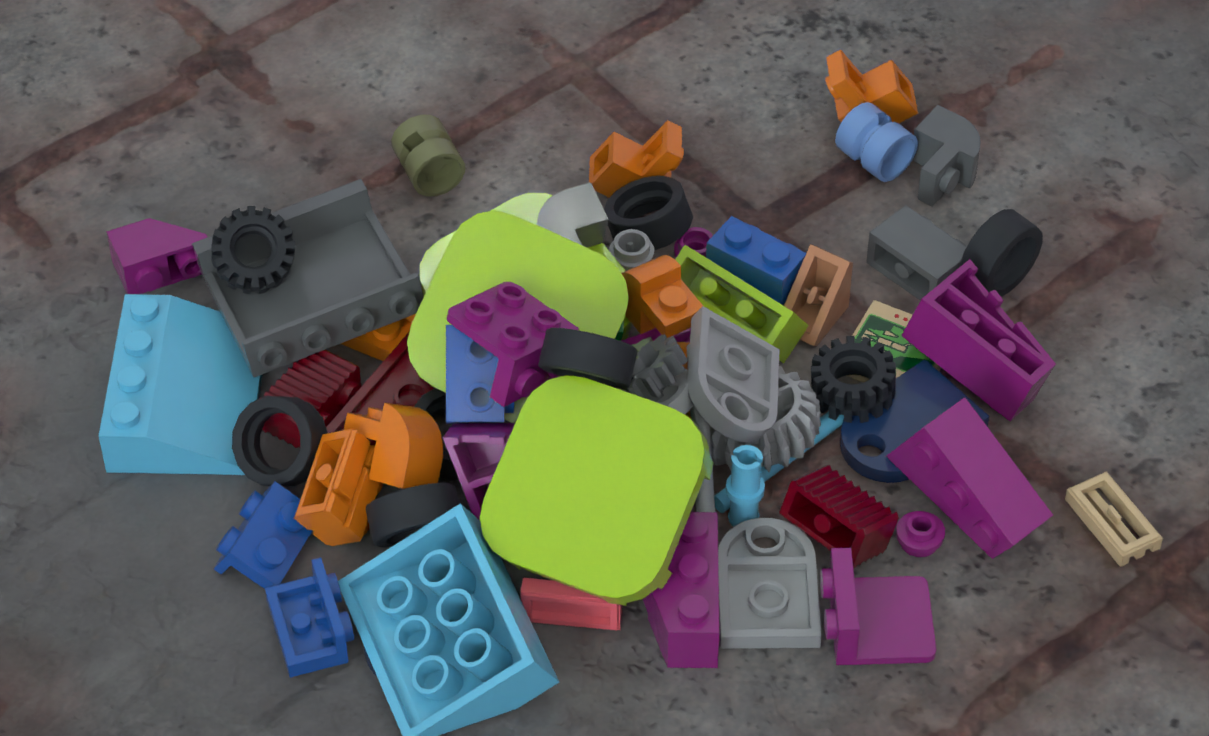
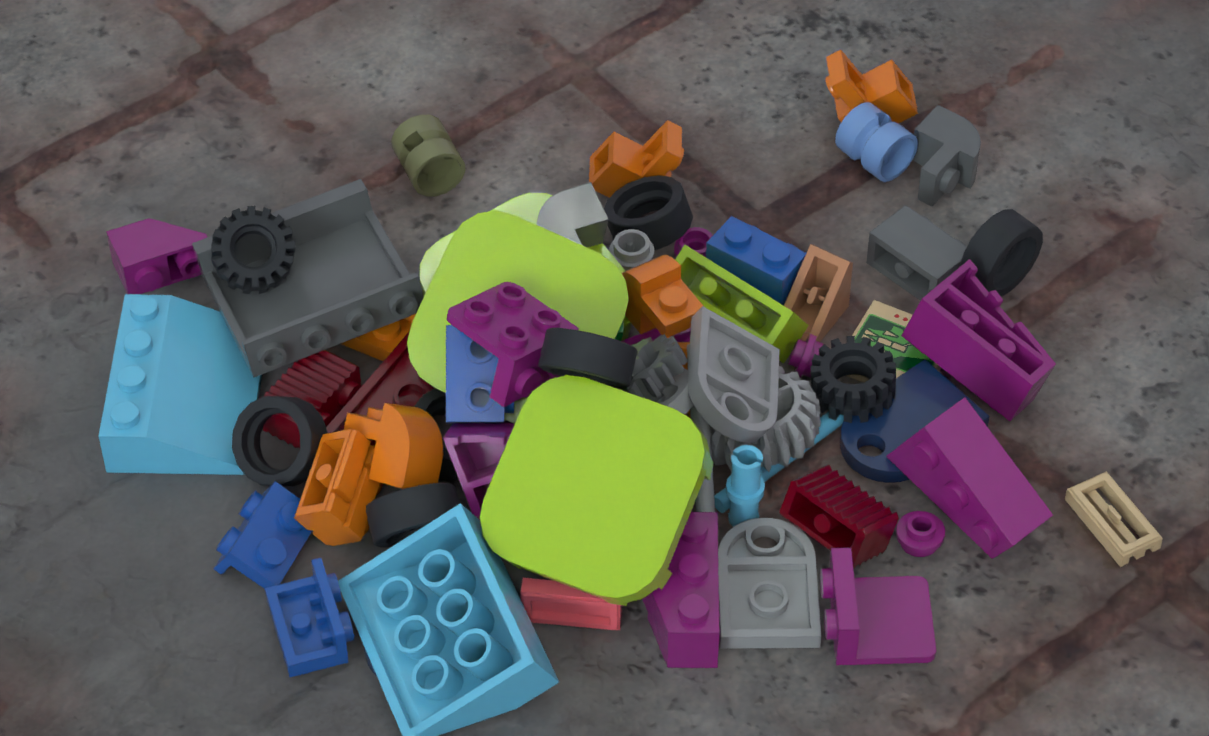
(803, 353): none -> magenta plate

